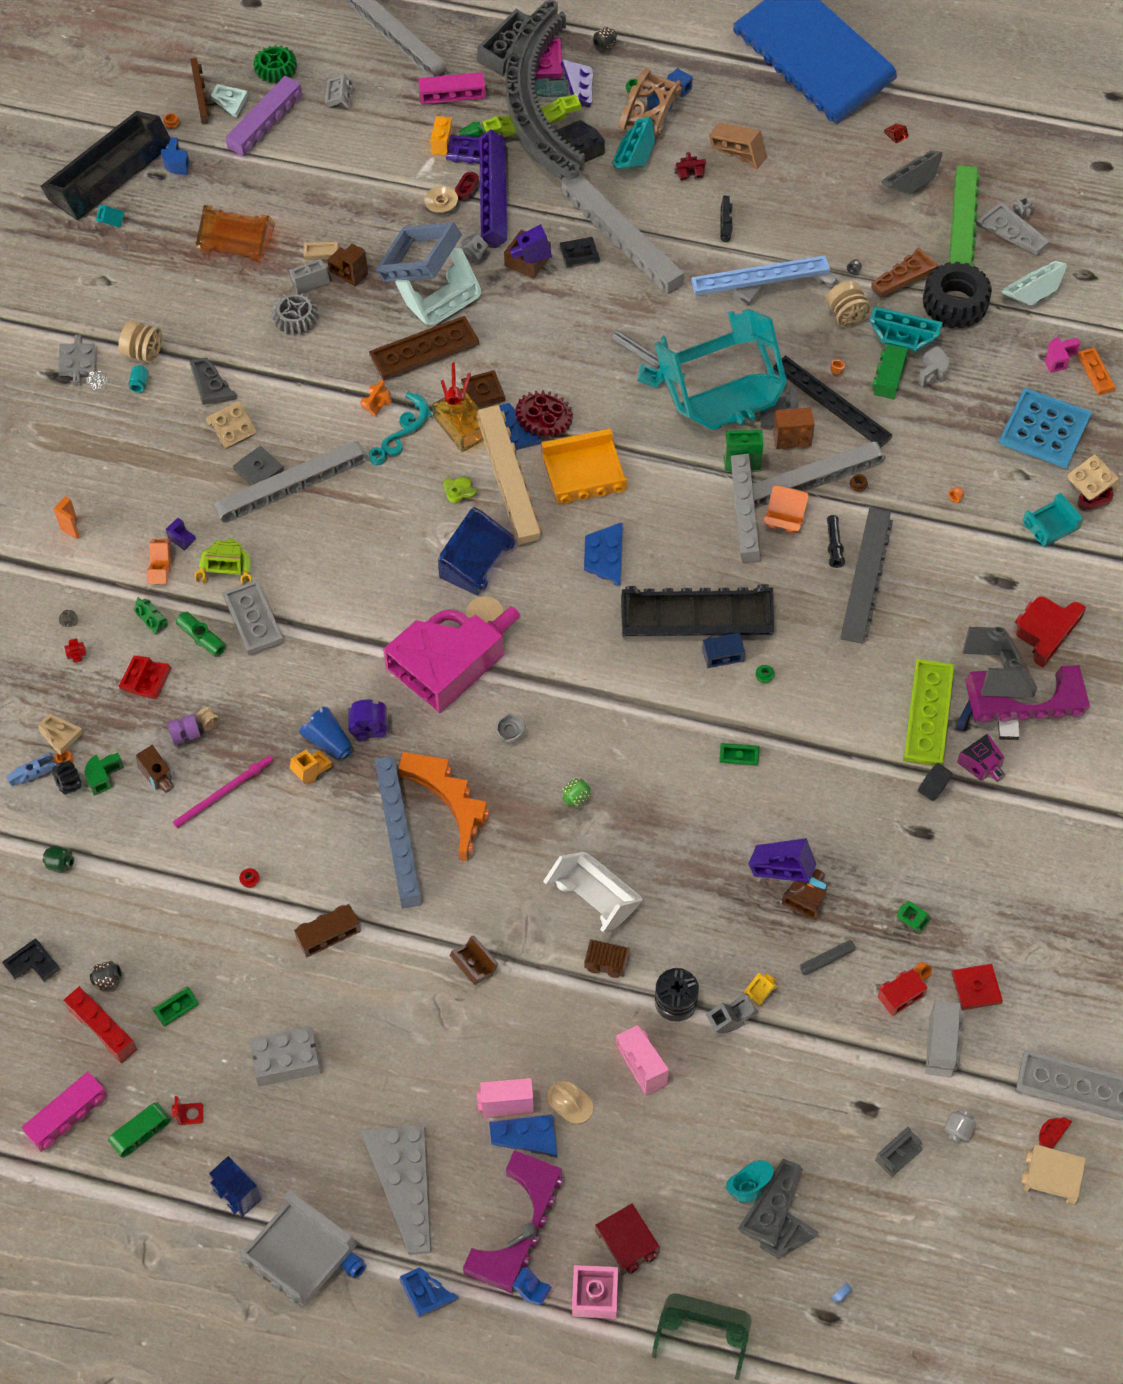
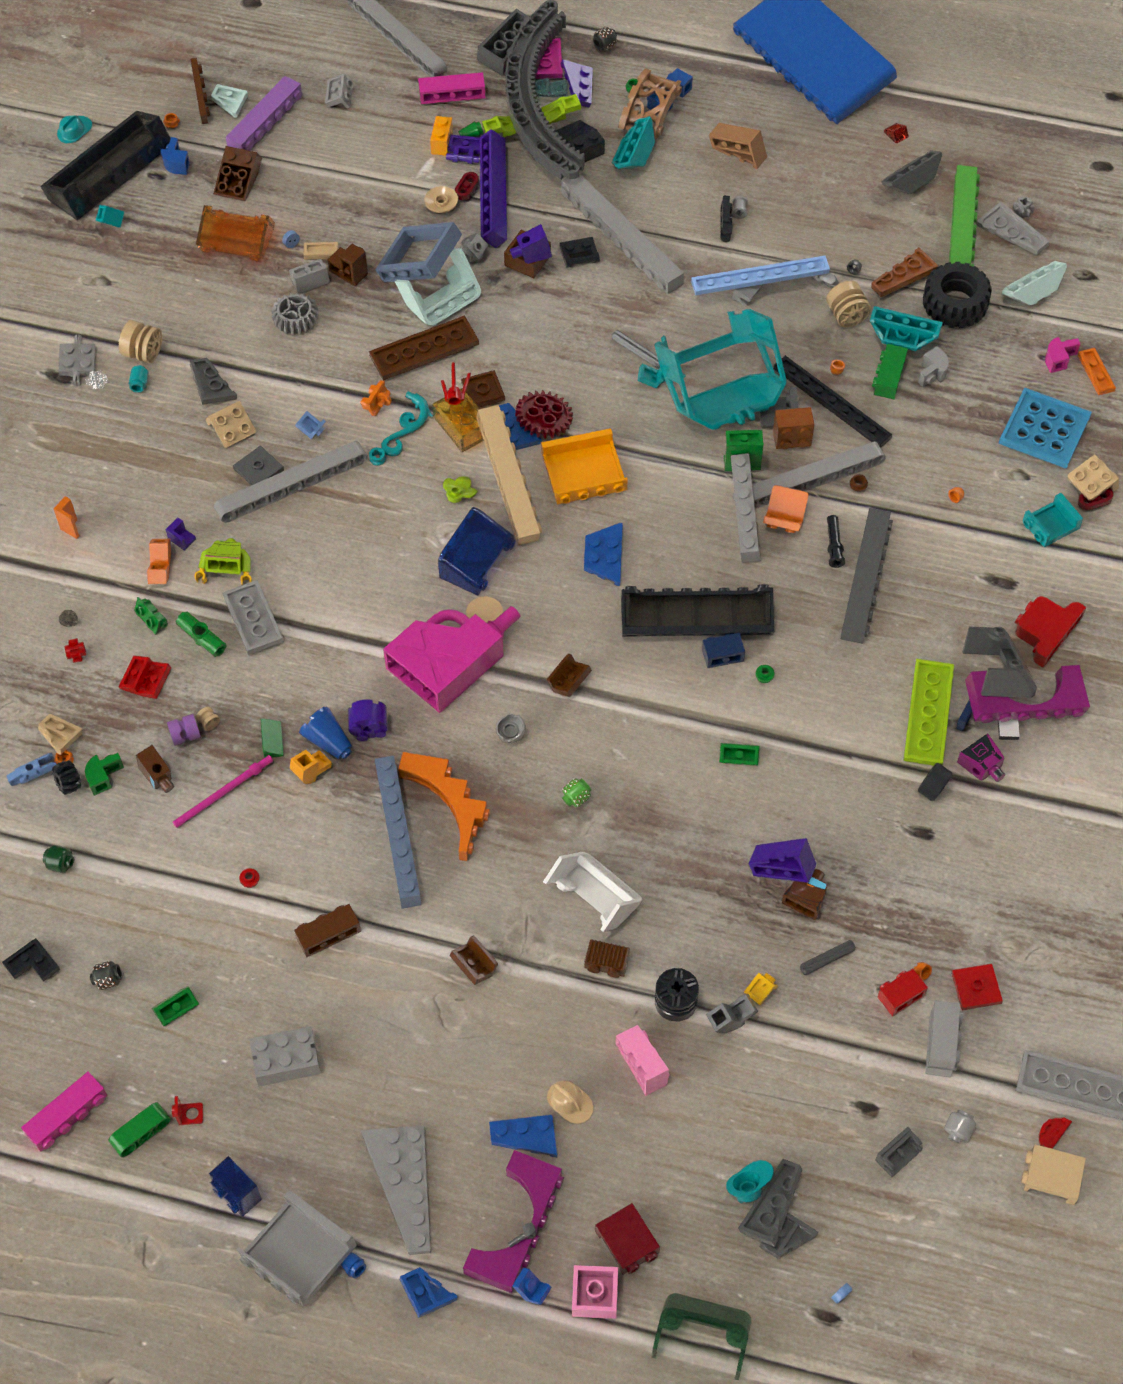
(73, 128): none -> teal piece
(93, 1016): red arch -> none
(237, 173): none -> reddish brown slope
(272, 738): none -> green slope
(275, 60): green gear -> none
(290, 239): none -> medium blue tile
(310, 425): none -> medium blue bracket
(505, 1098): bright pink brick -> none
(568, 676): none -> reddish brown bracket
(690, 164): dark red hips -> none
(739, 207): none -> light grey bush
(909, 909): green brick -> none

